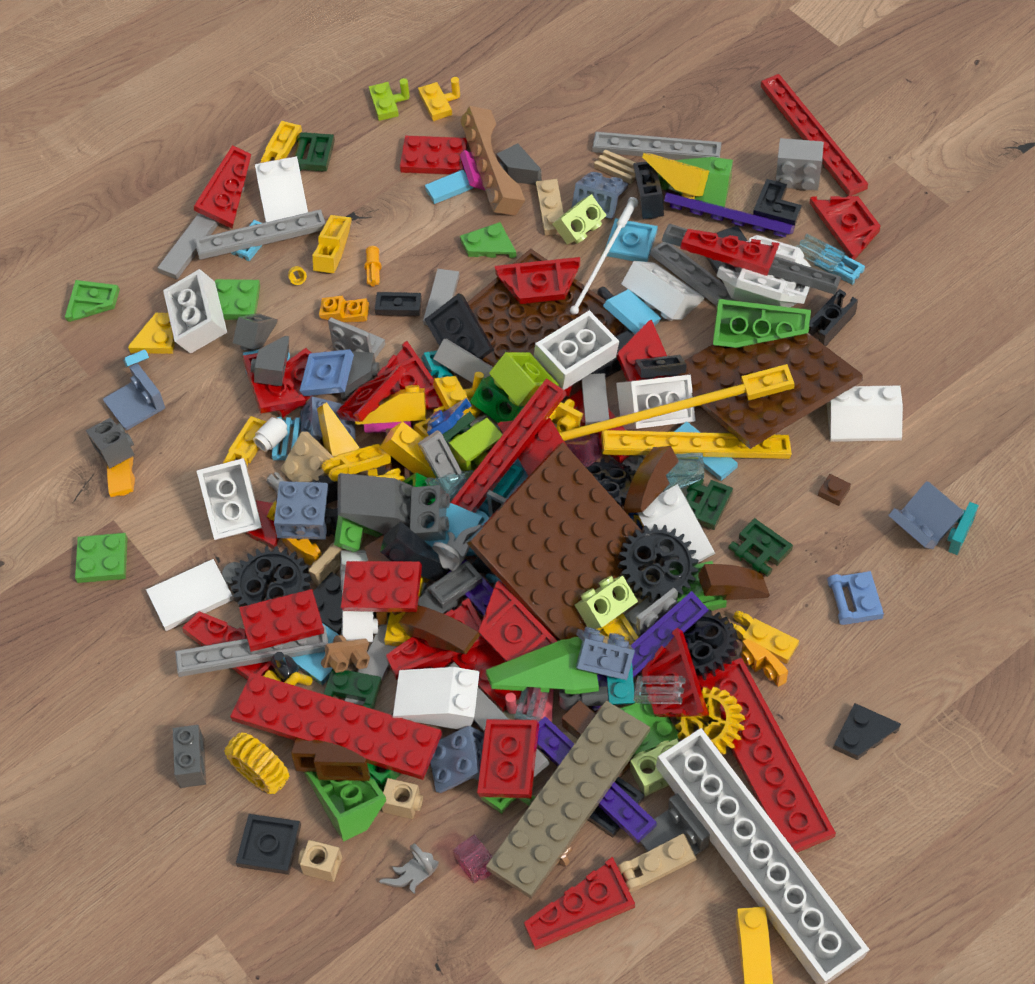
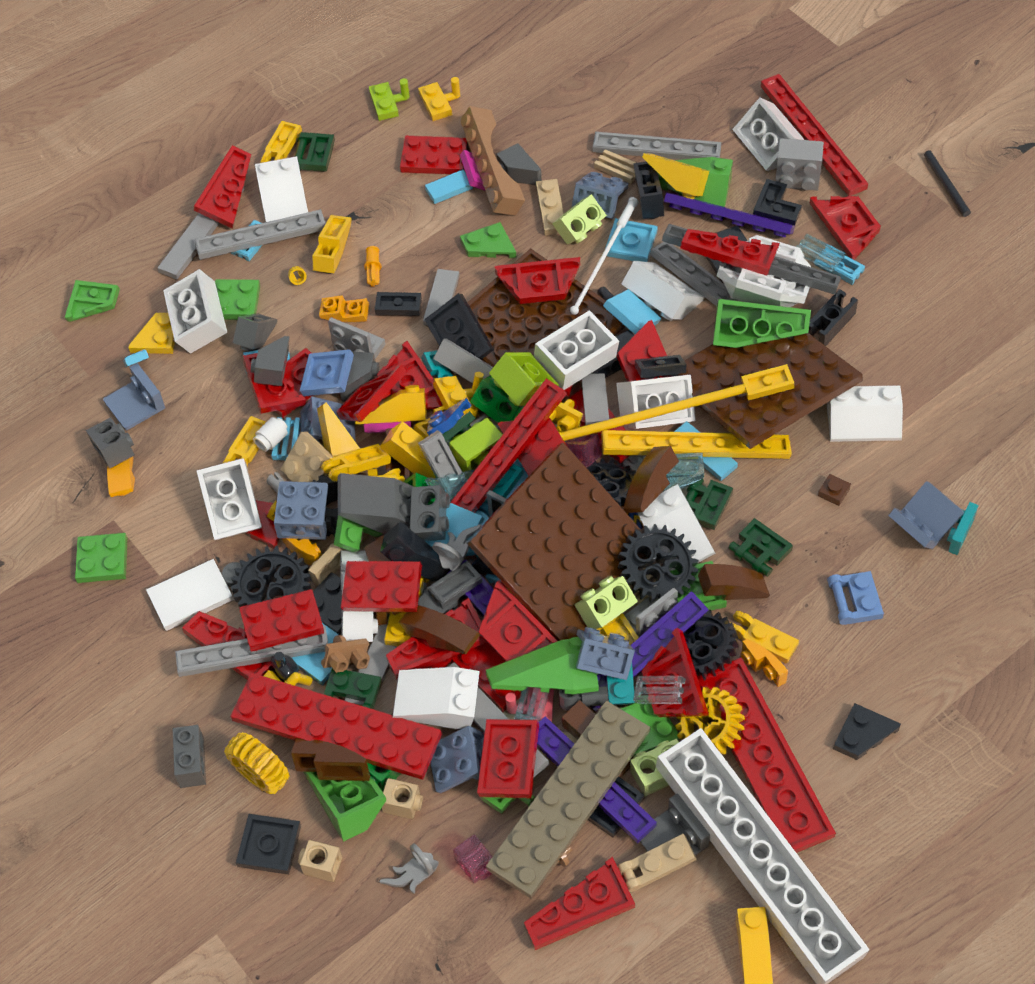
(762, 130): none -> white slope
(952, 191): none -> black bar

